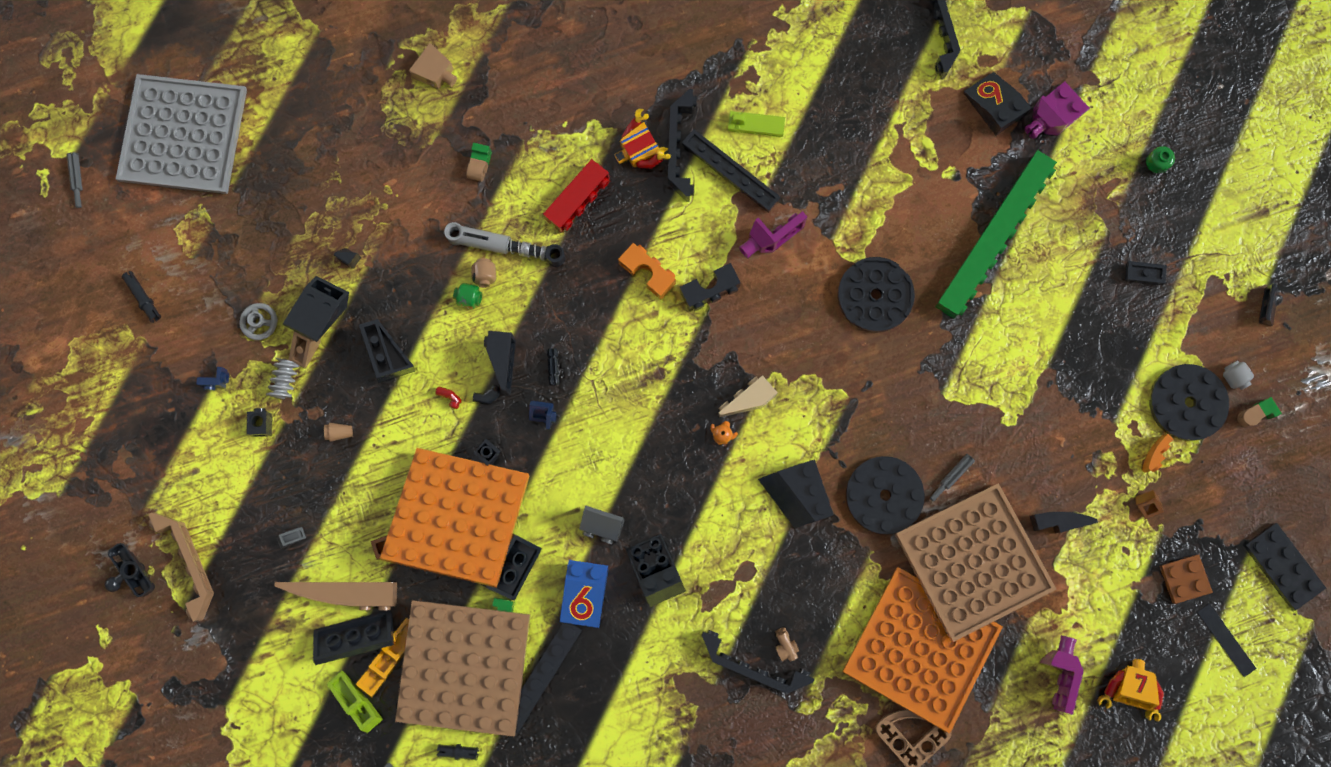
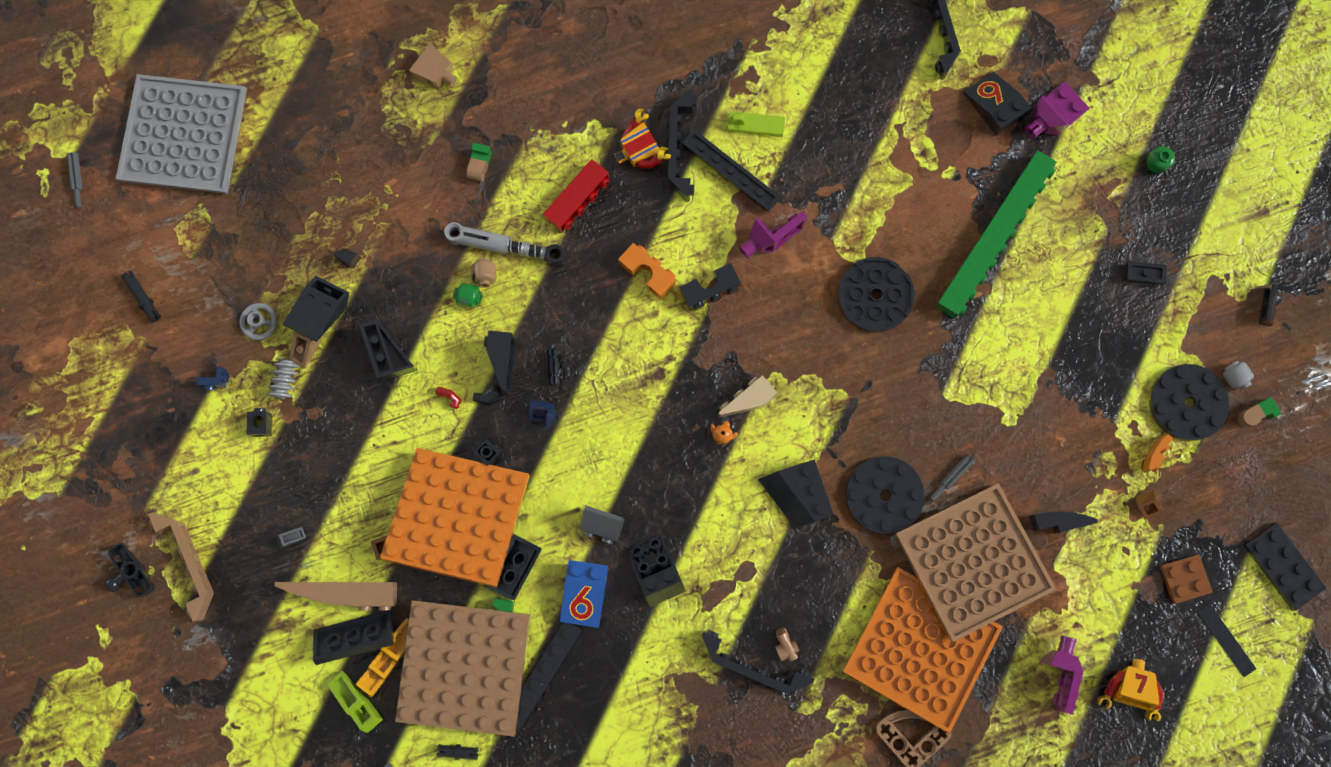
(337, 431): medium nougat cone -> none

